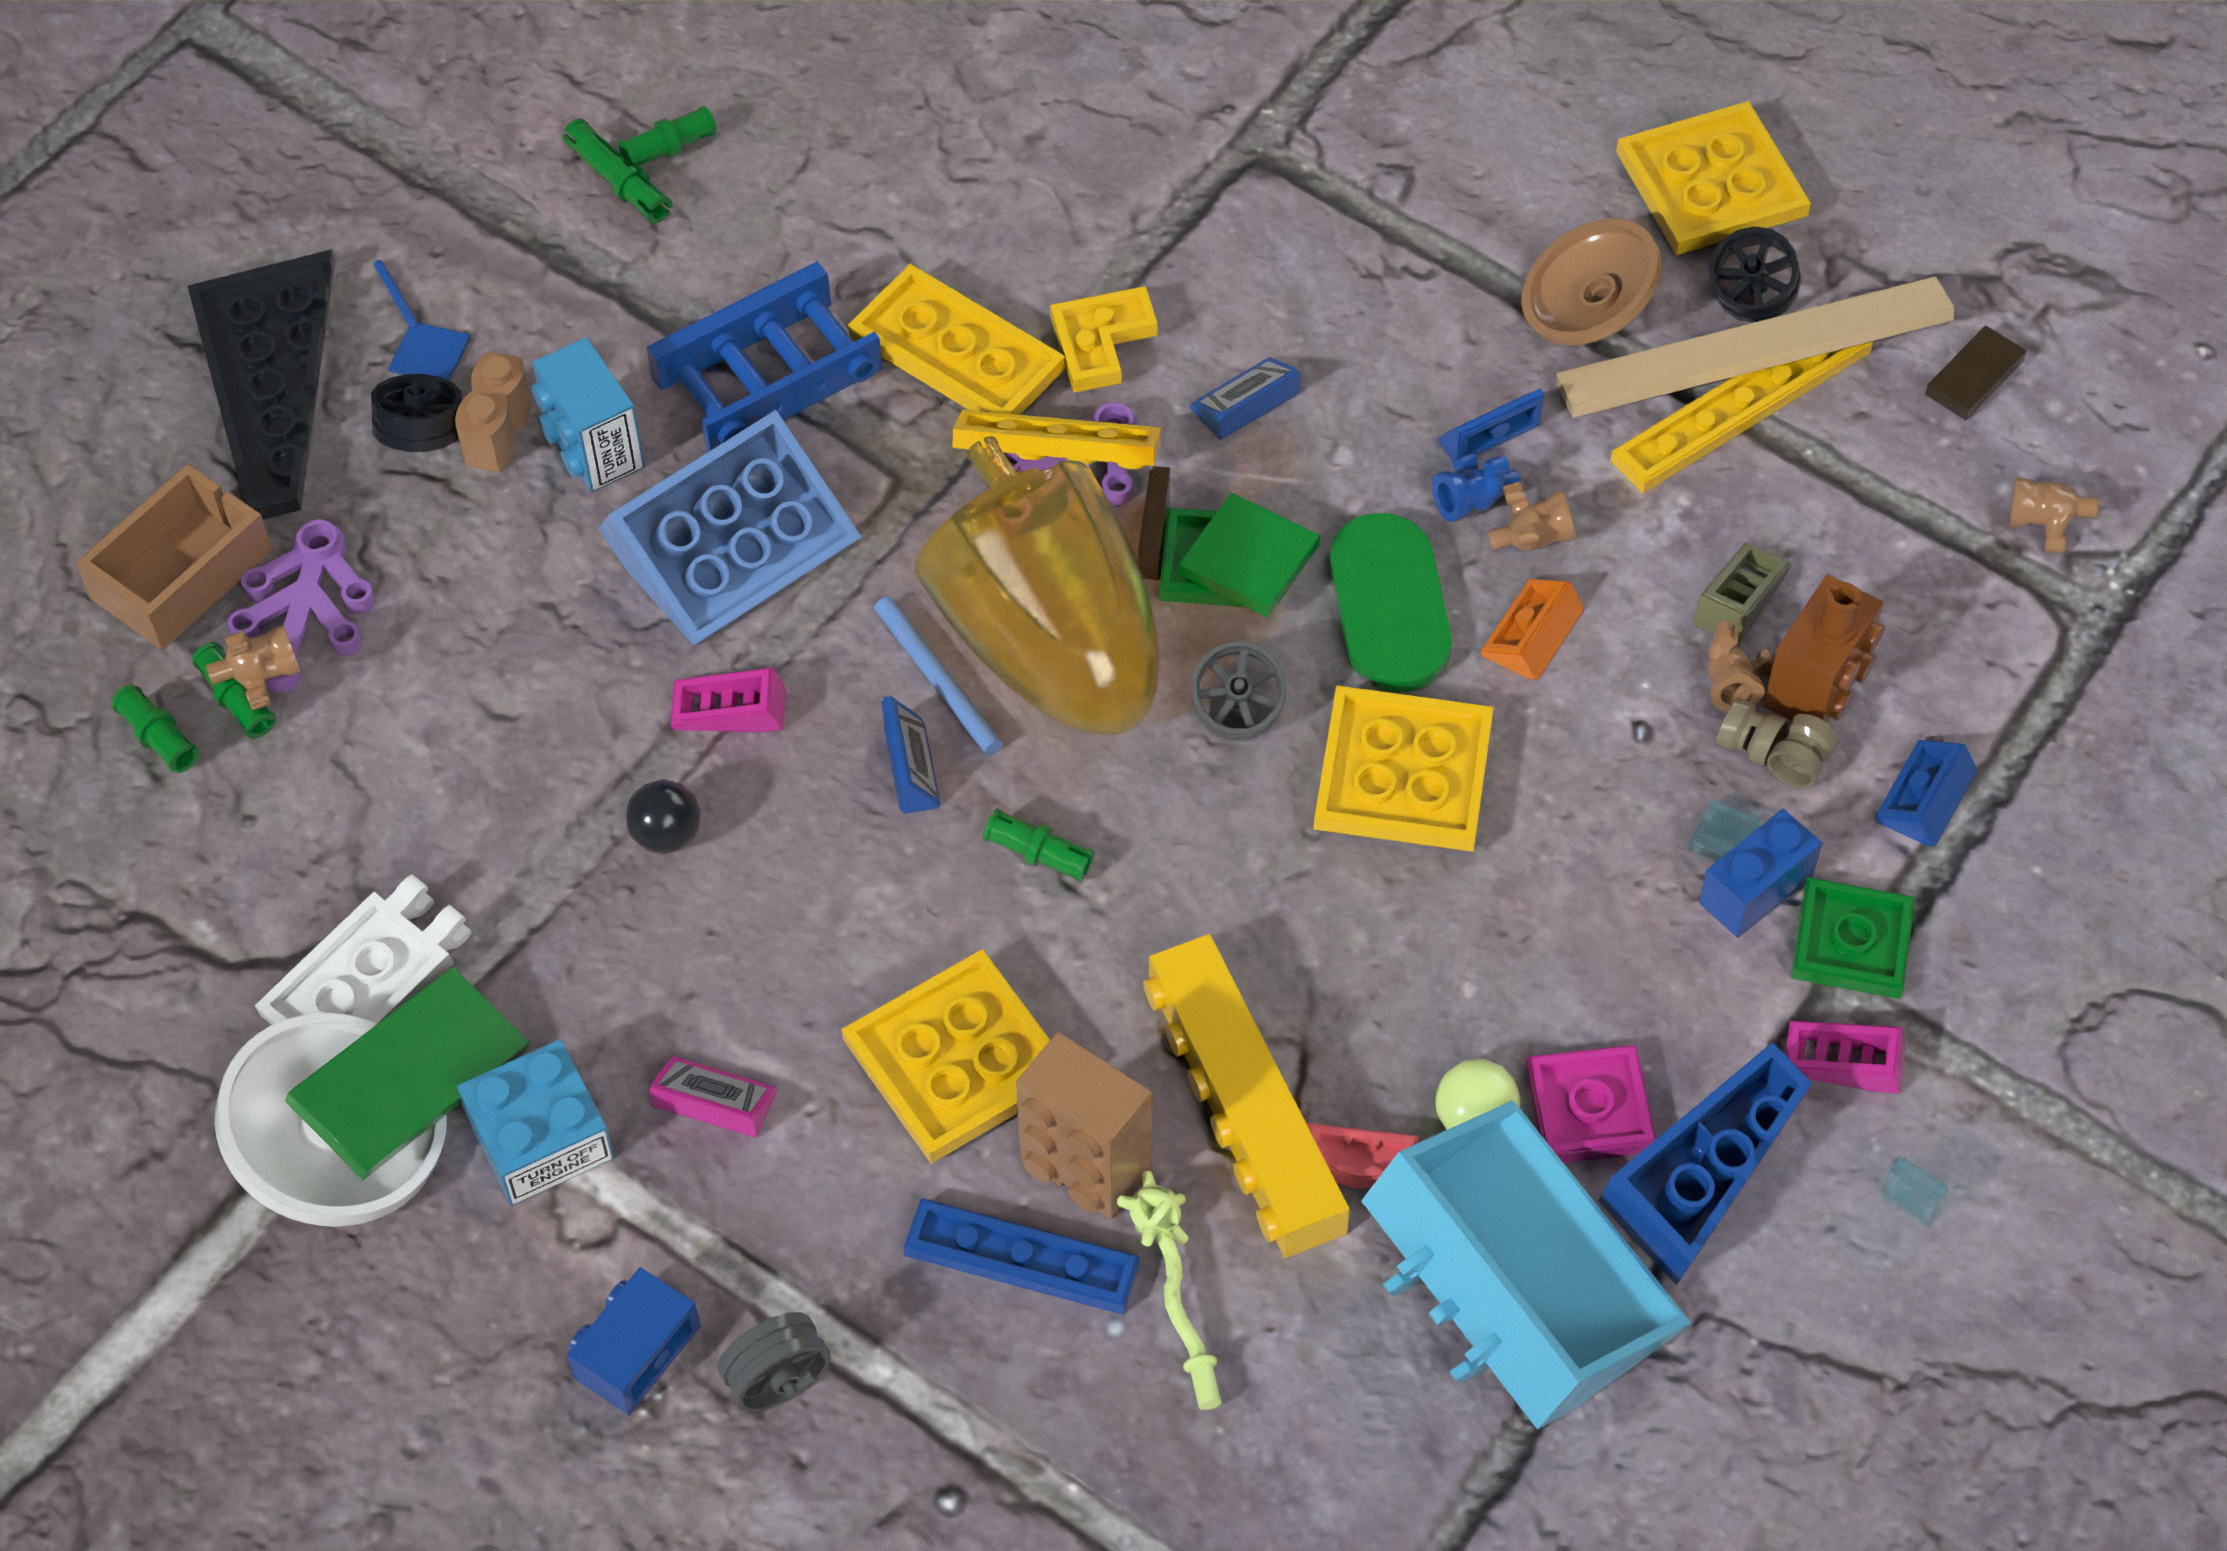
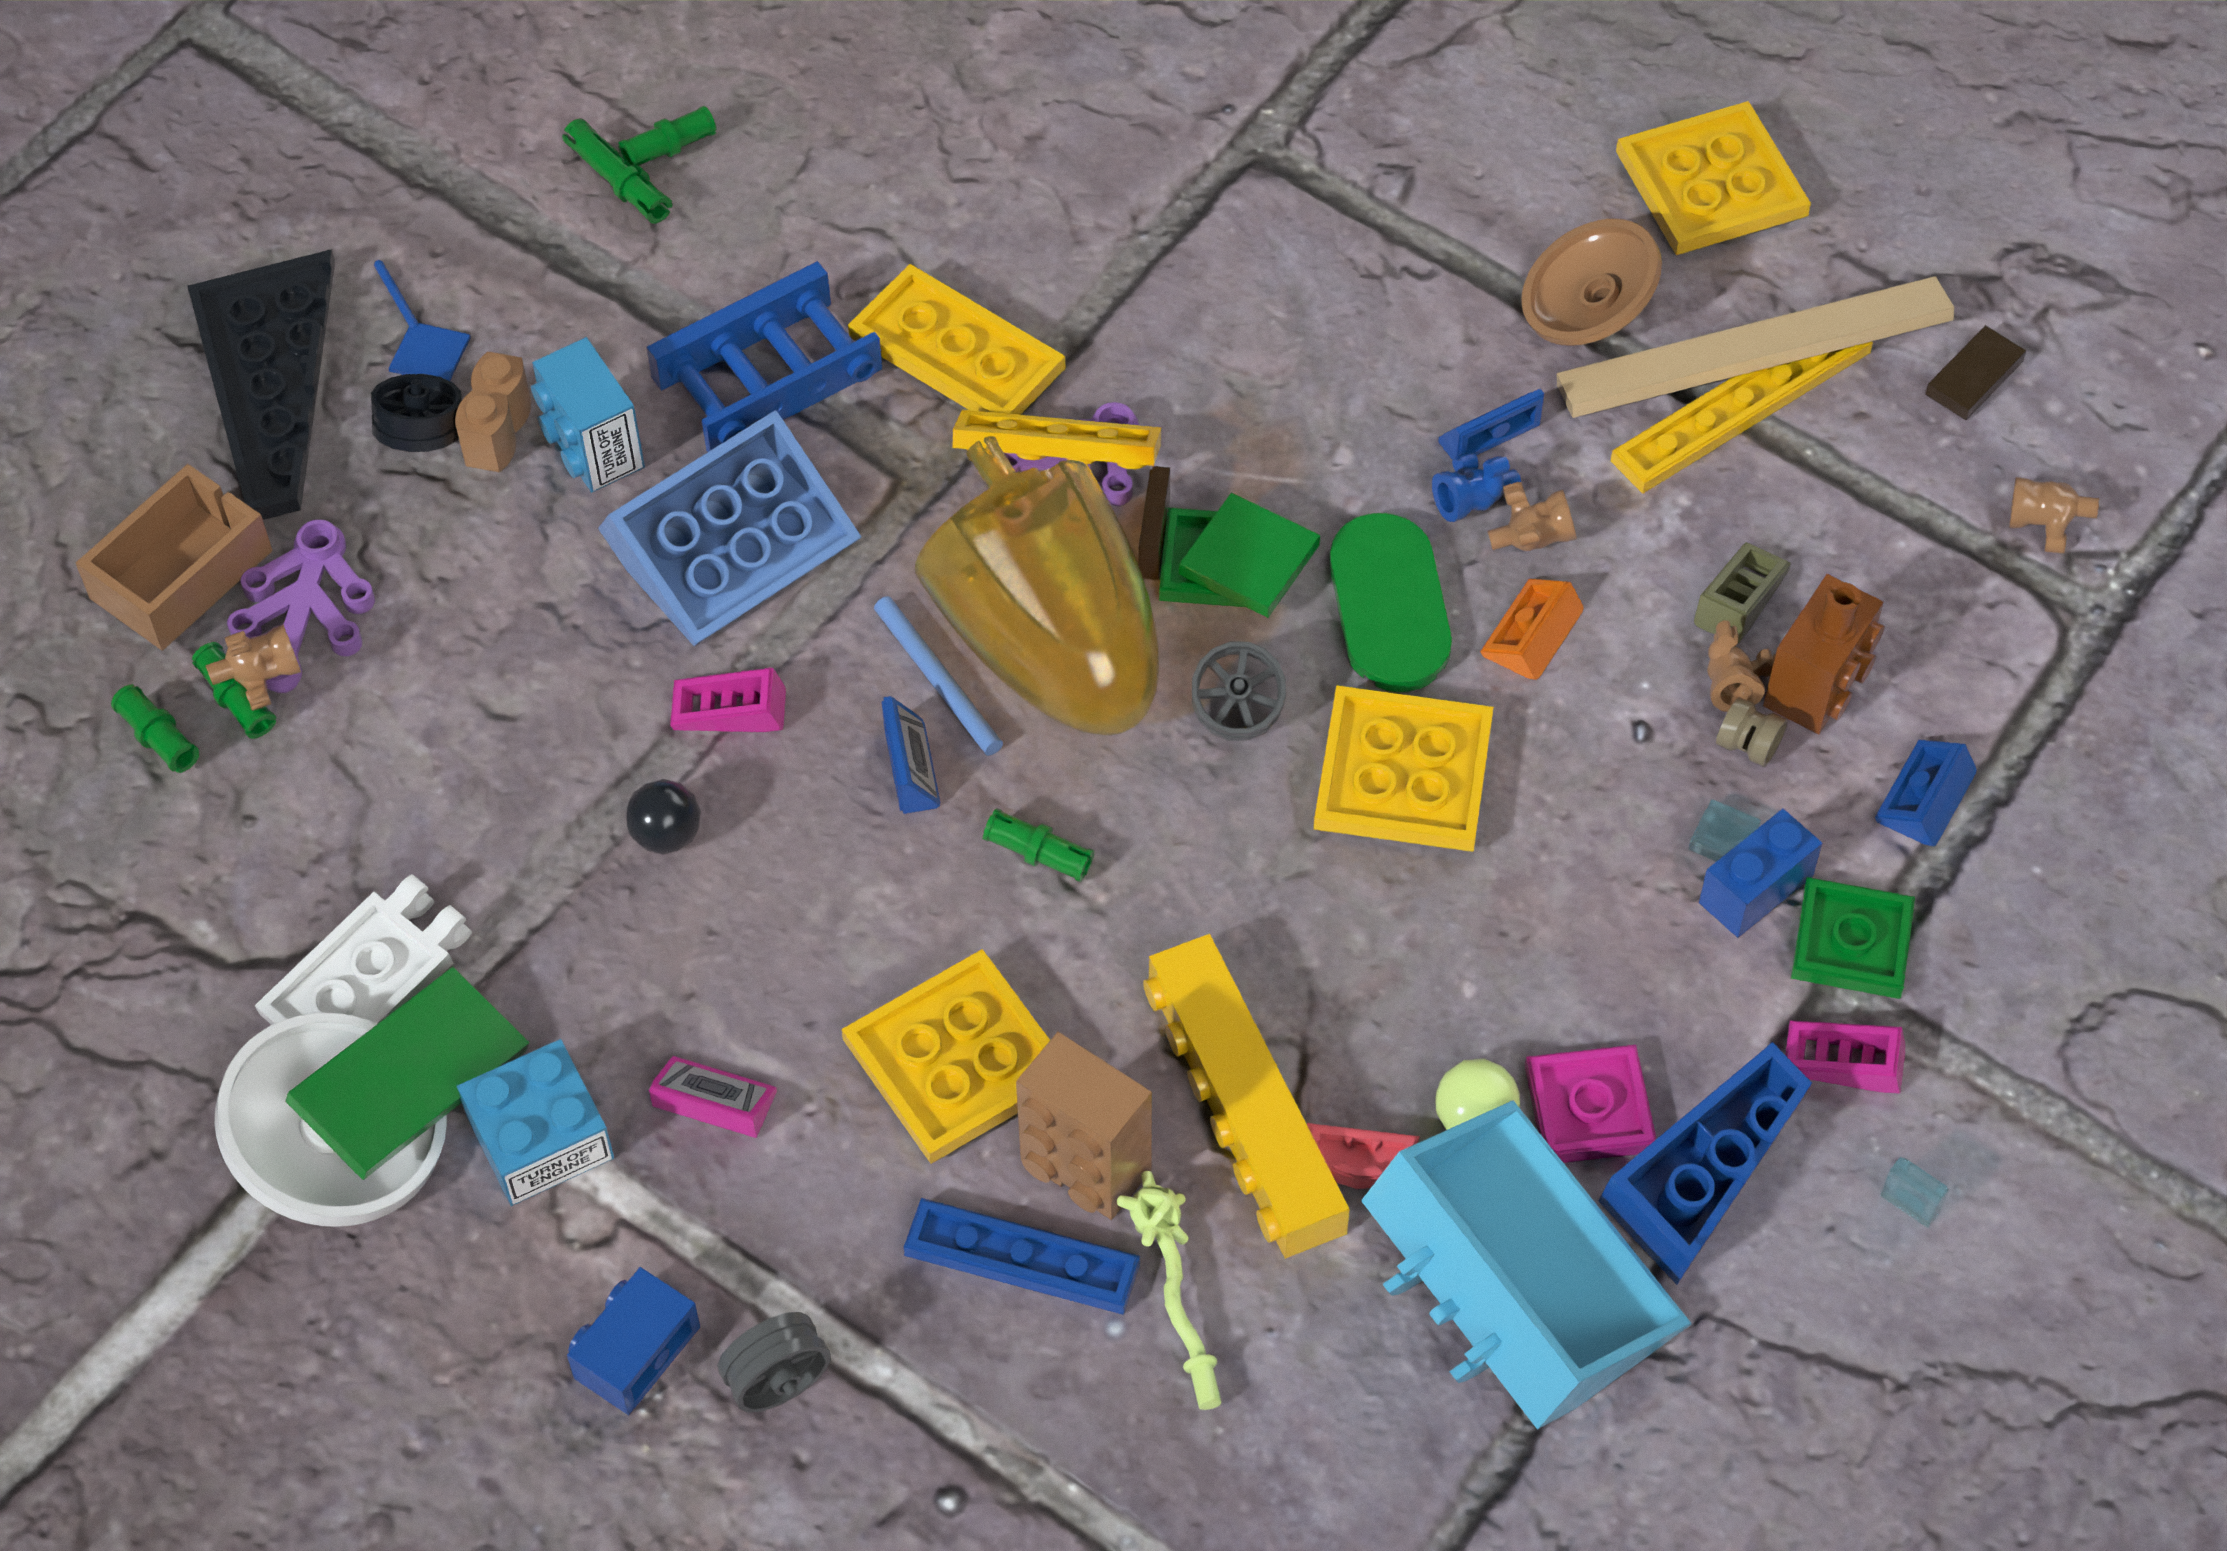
(1092, 326): yellow plate -> none
(1247, 396): blue slope -> none
(1755, 274): black wheel -> none
(1800, 754): dark tan wheel -> none

